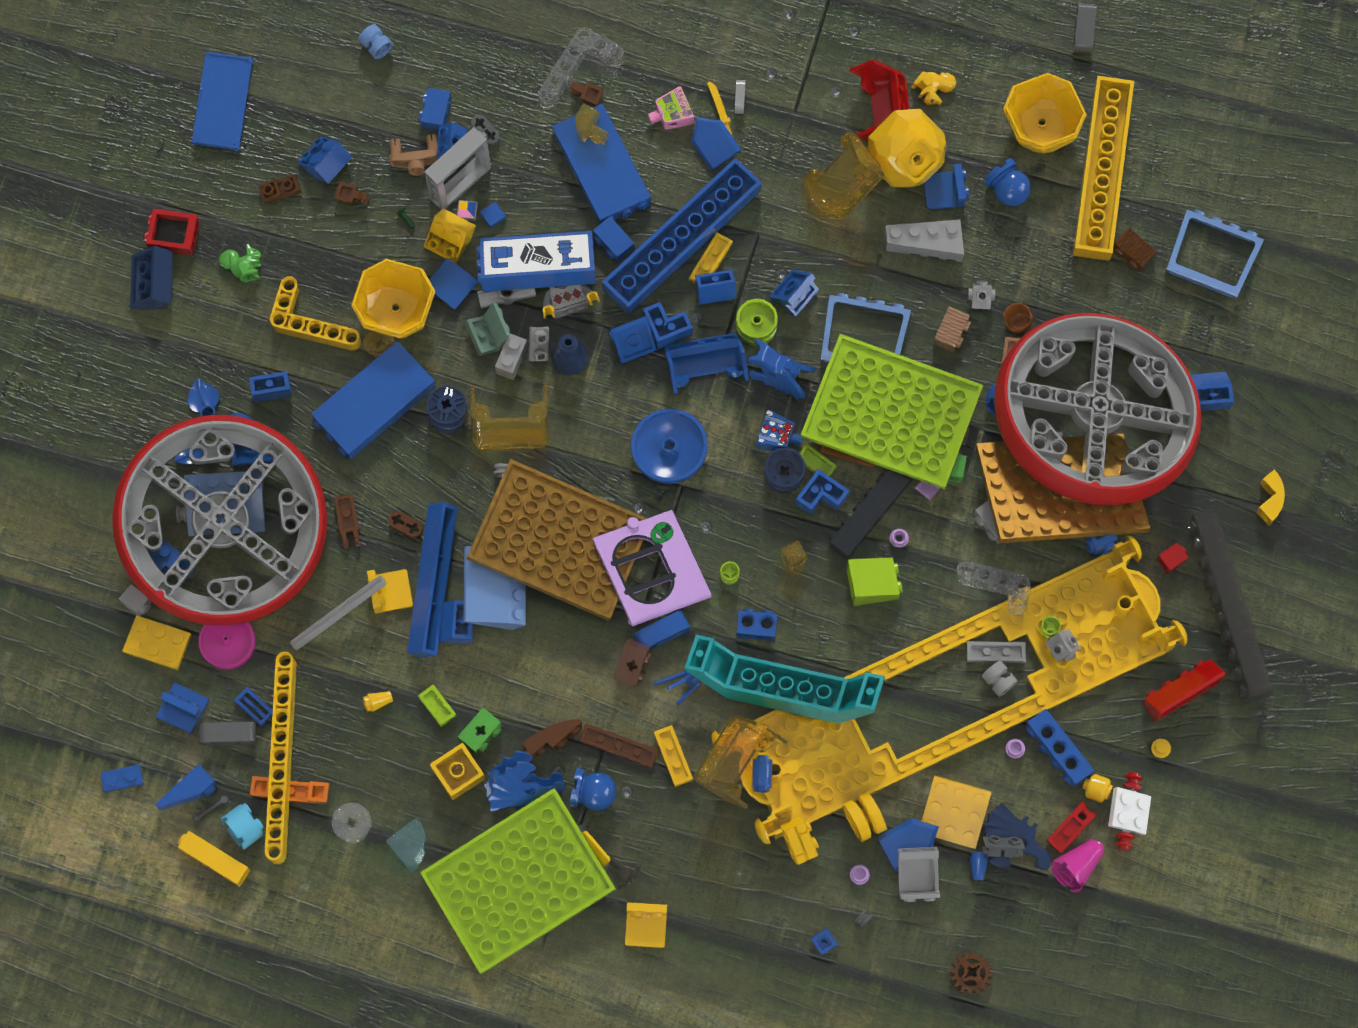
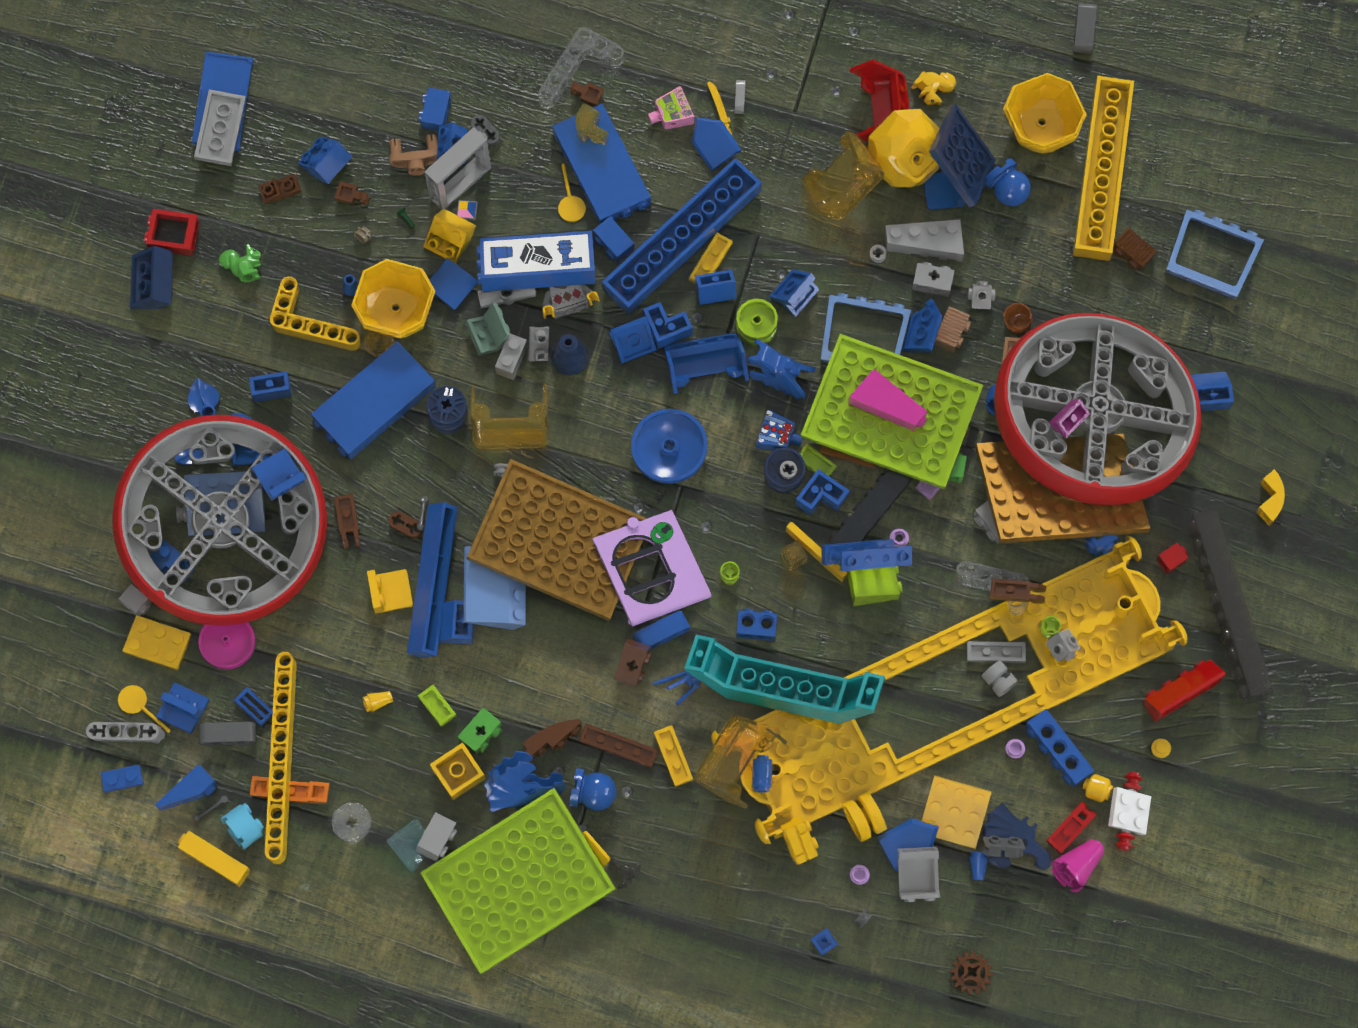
(124, 728): none -> light grey beam
(133, 700): none -> yellow piece
(220, 127): none -> light grey plate
(278, 474): none -> blue bracket
(338, 612): light grey axle -> none
(350, 285): none -> blue cone
(363, 234): none -> dark tan plate
(373, 38): medium blue wheel -> none
(424, 500): none -> dark grey hinge
(436, 837): none -> light grey brick
(493, 215): blue tile -> none
(571, 207): none -> yellow piece
(646, 925): yellow bracket -> none
(791, 465): none -> light grey bush
(809, 545): none -> yellow tile
(866, 554): none -> blue fence
(873, 250): none -> light grey bush
(887, 401): none -> dark pink slope
(923, 281): none -> light grey brick
(923, 329): none -> blue tile
(962, 155): none -> dark blue plate
(1016, 591): none -> reddish brown hinge
(1070, 417): none -> magenta slope

